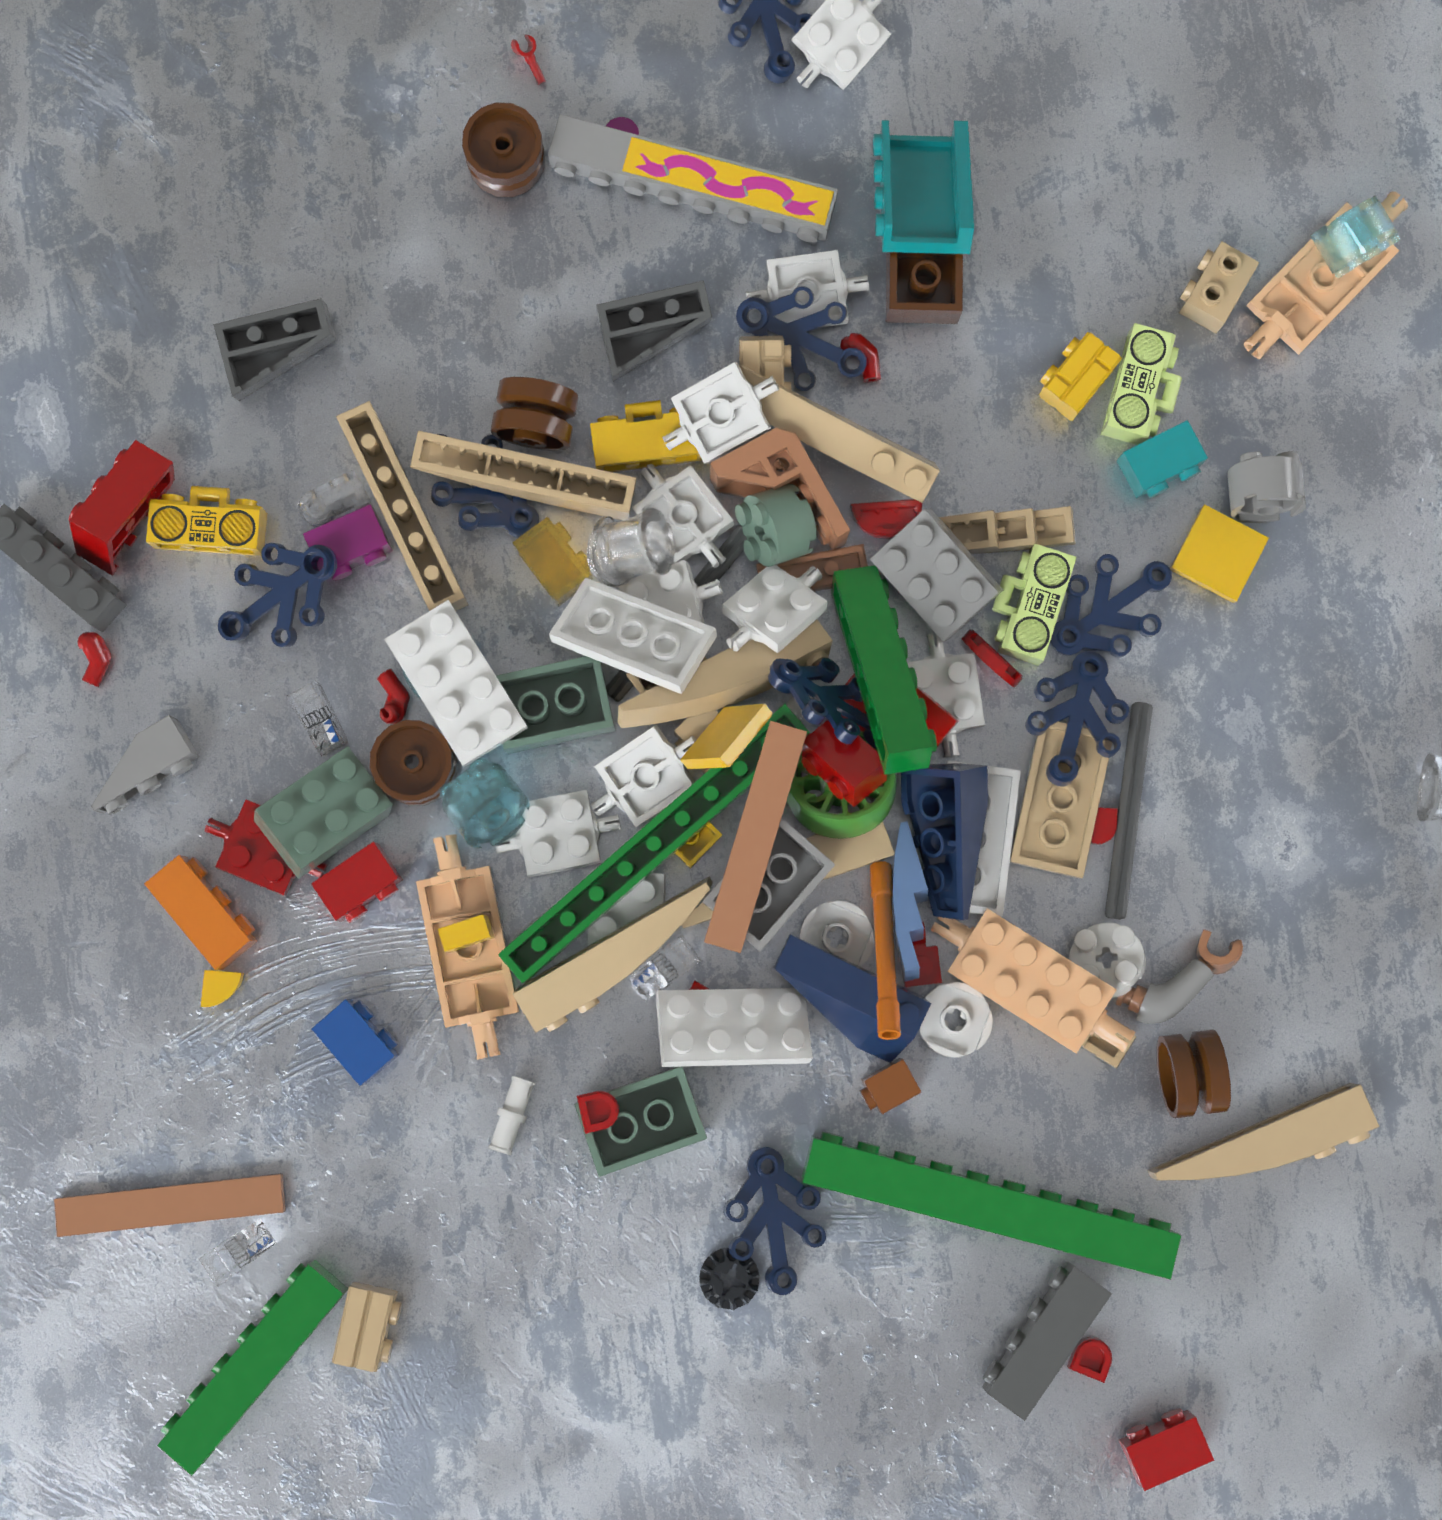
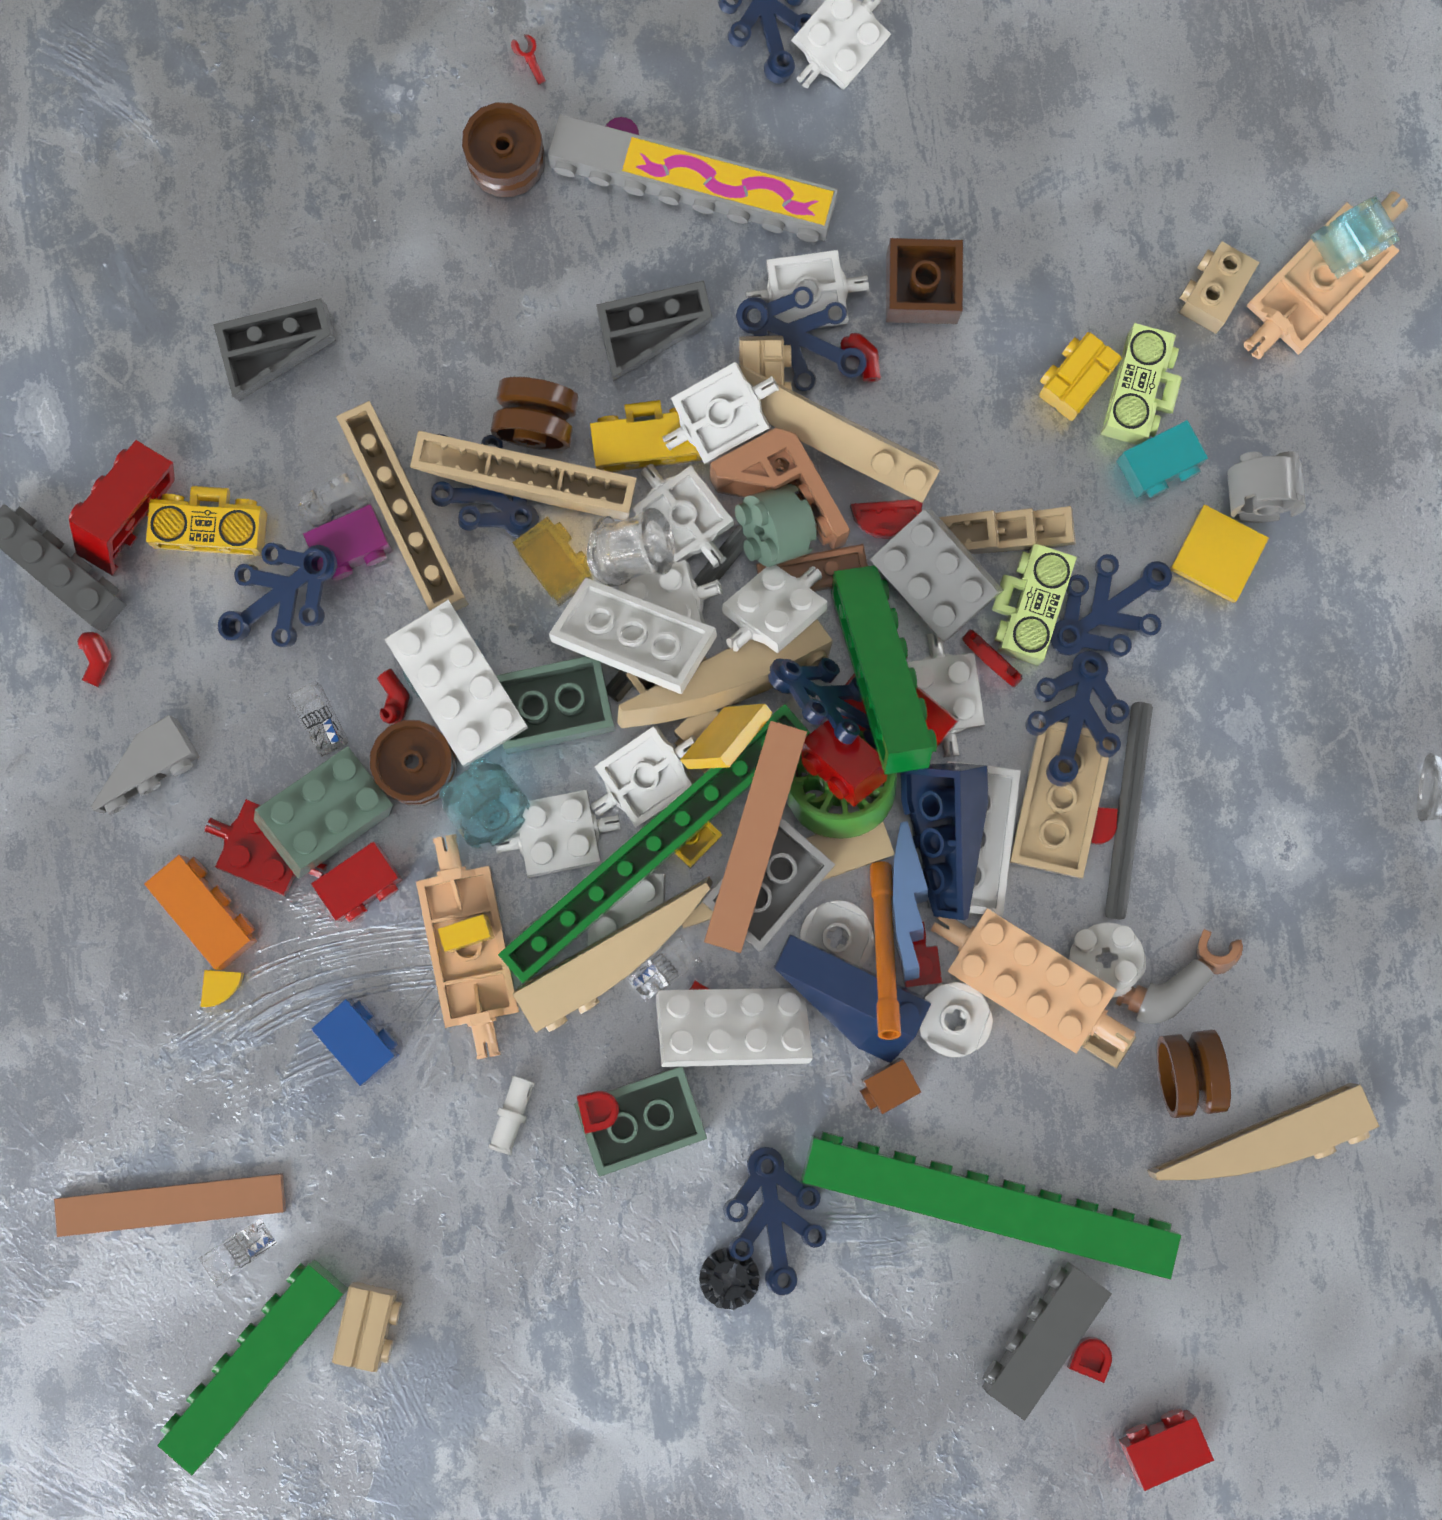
(924, 191): teal panel -> none

